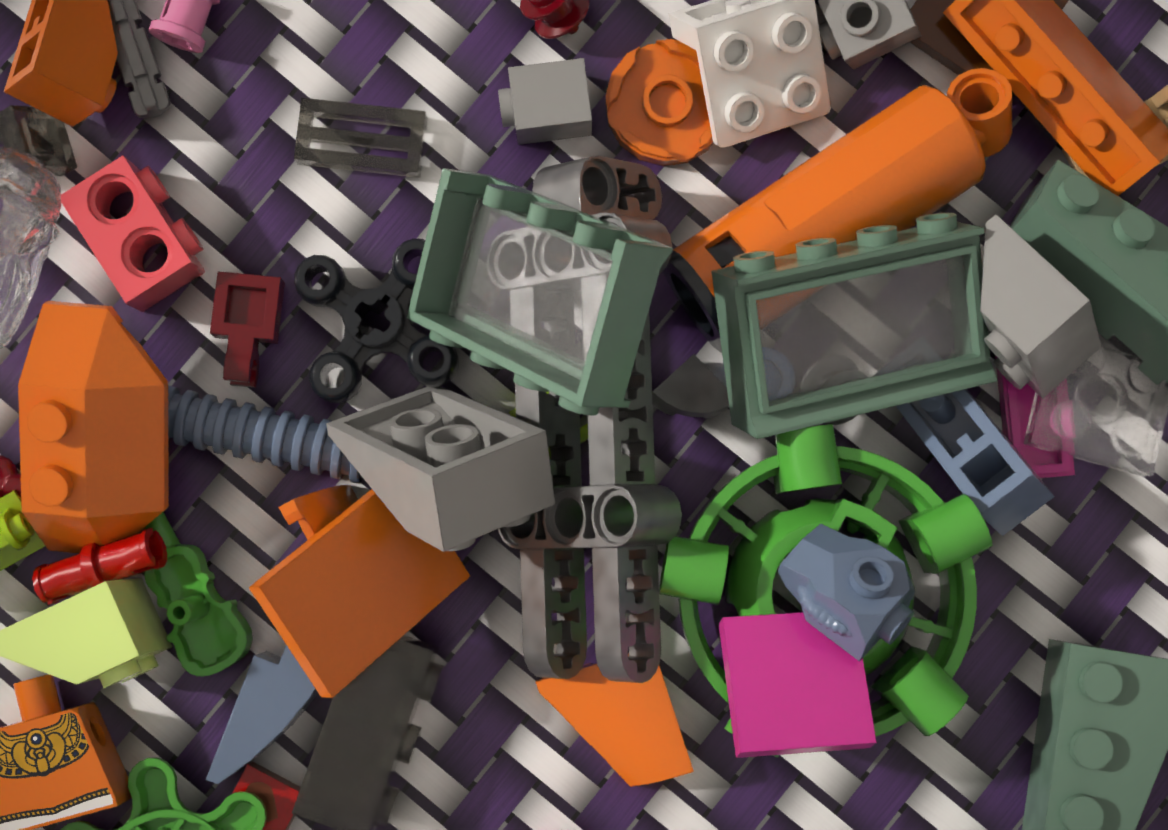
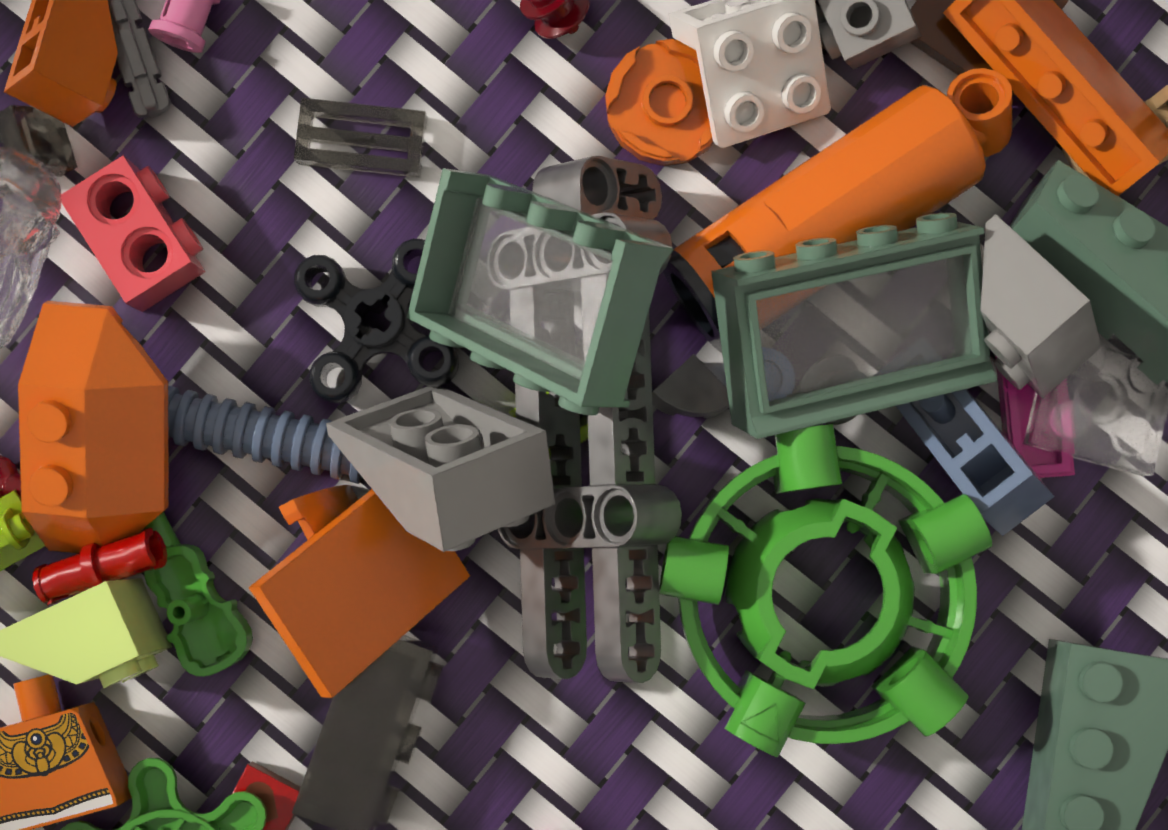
(246, 313): dark red plate -> none
(266, 707): sand blue slope -> none
(547, 101): light grey brick -> none
(623, 722): orange slope -> none
(792, 688): dark pink tile -> none
(849, 589): sand blue hand -> none

